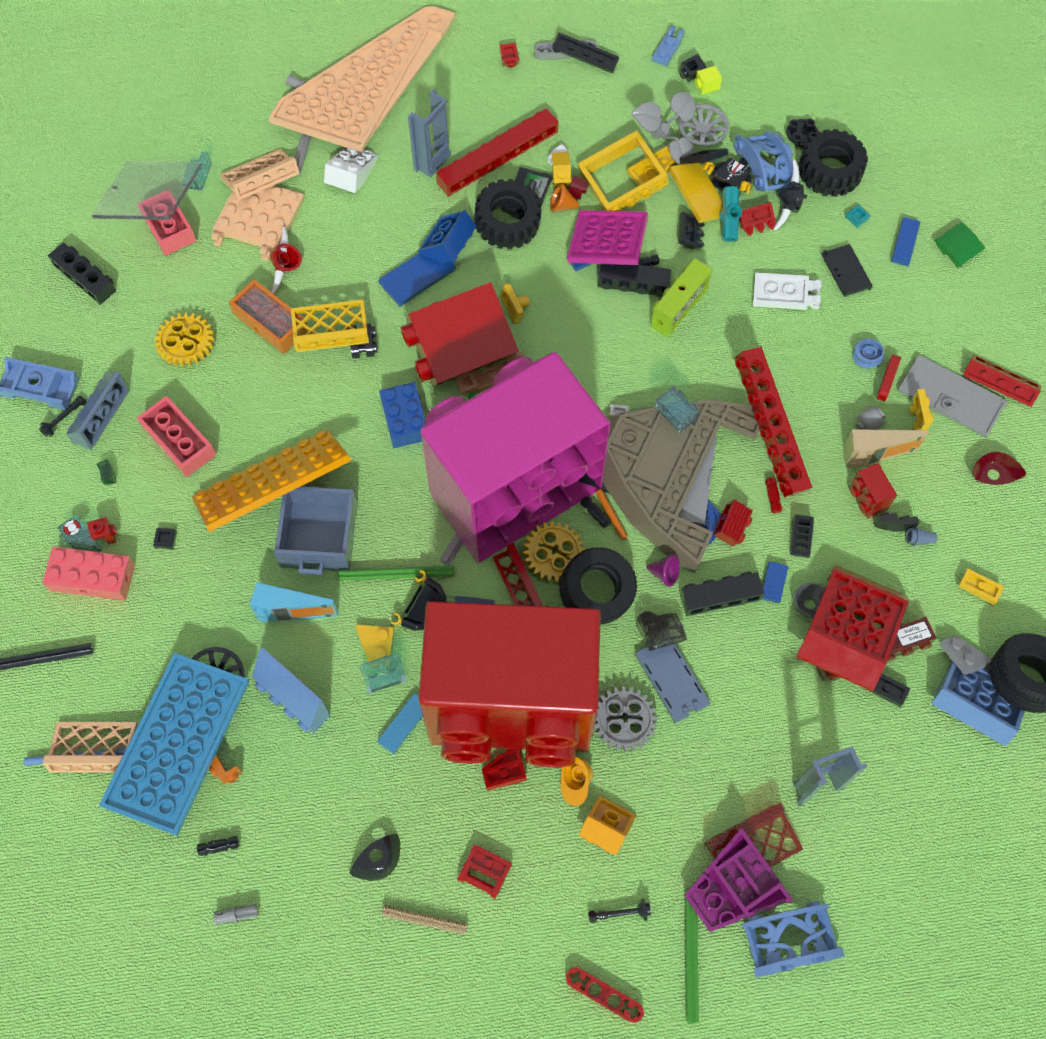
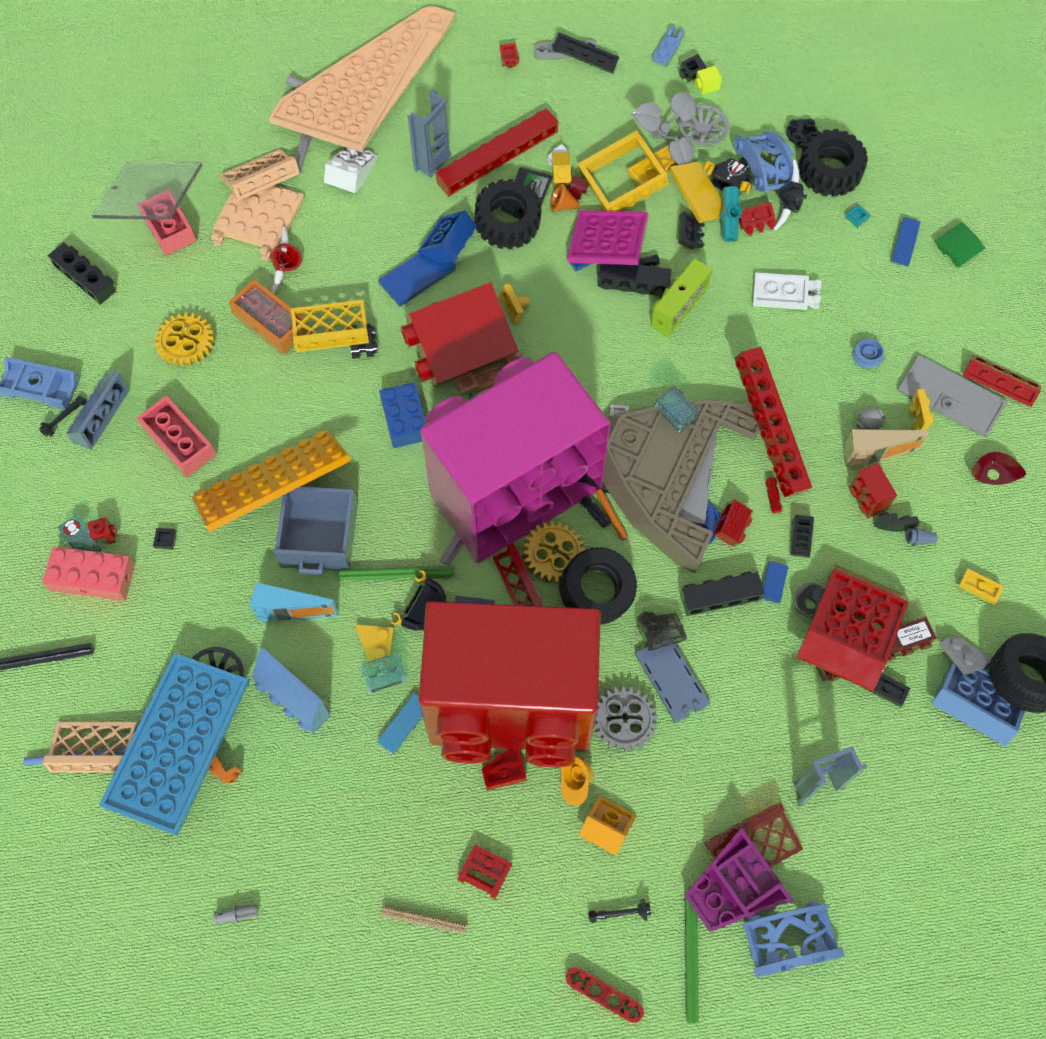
(107, 472): clear green piece -> none
(200, 179): clear light blue panel -> none
(218, 845): black axle -> none
(368, 870): black piece -> none
(666, 569): magenta hat -> none
(703, 156): black tile -> none
(850, 273): black door -> none
(888, 378): red beam -> none

